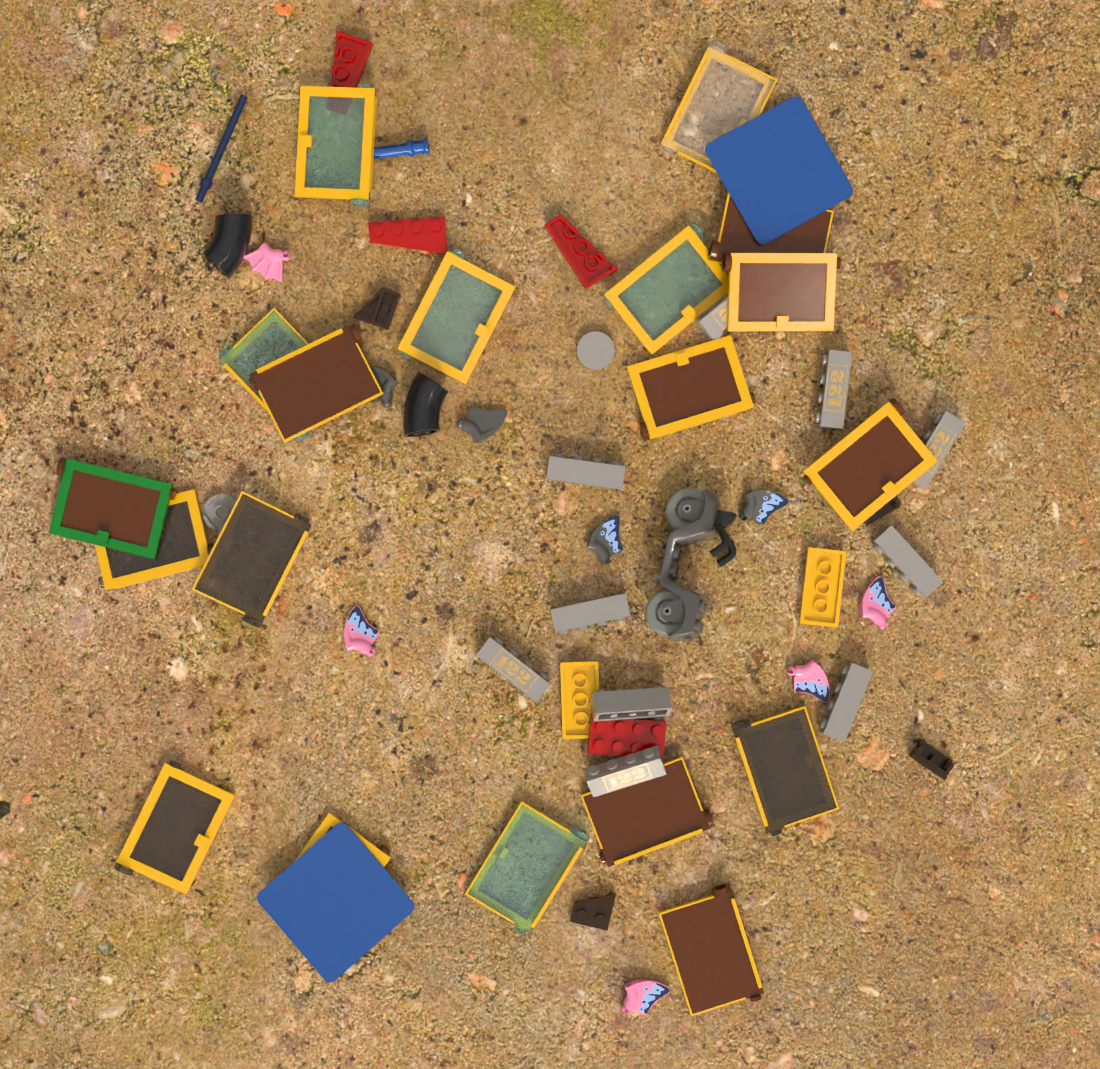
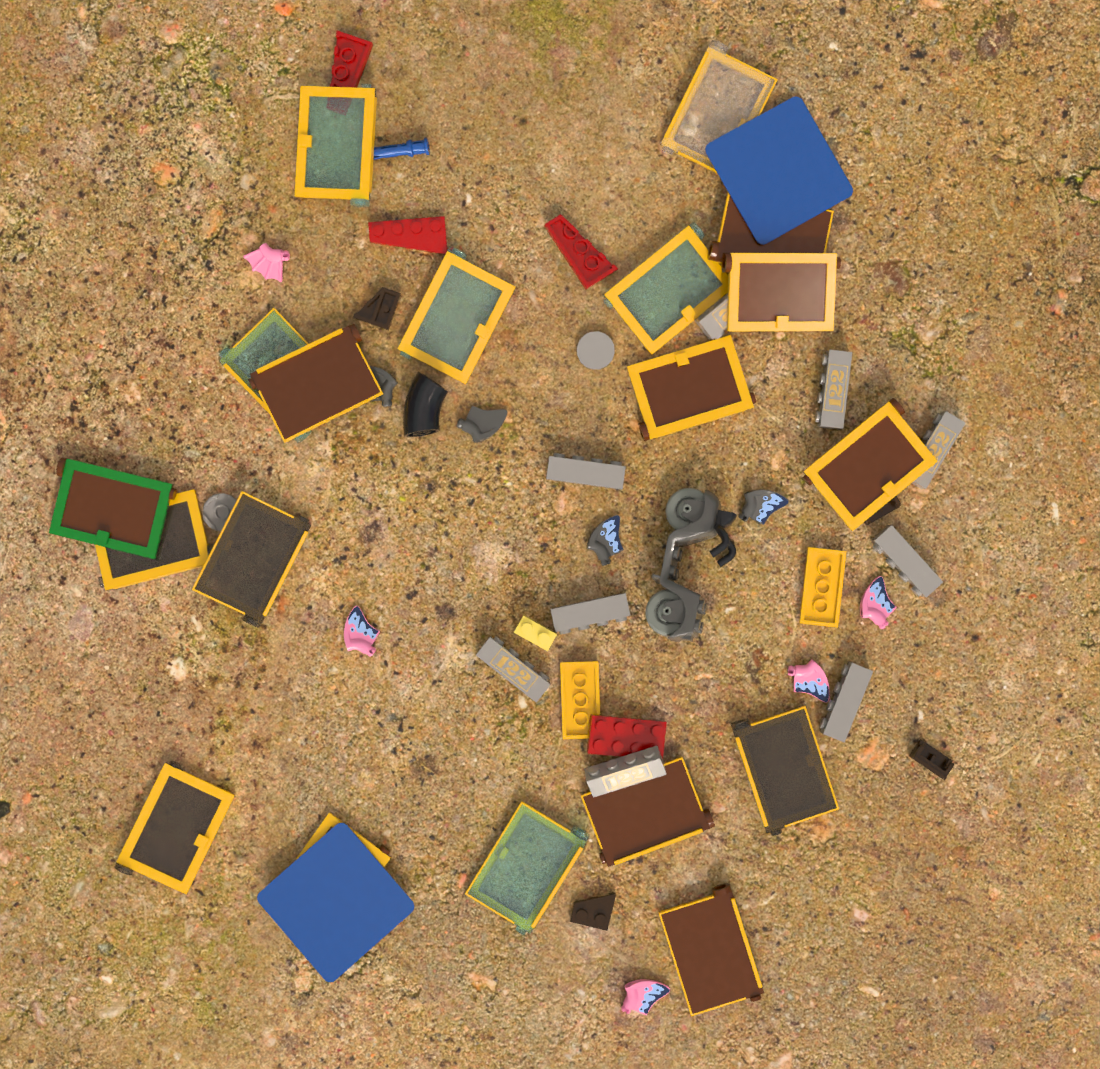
(206, 182): dark blue bar -> none
(229, 242): black brick -> none
(535, 632): none -> light yellow brick
(630, 703): light grey brick -> none

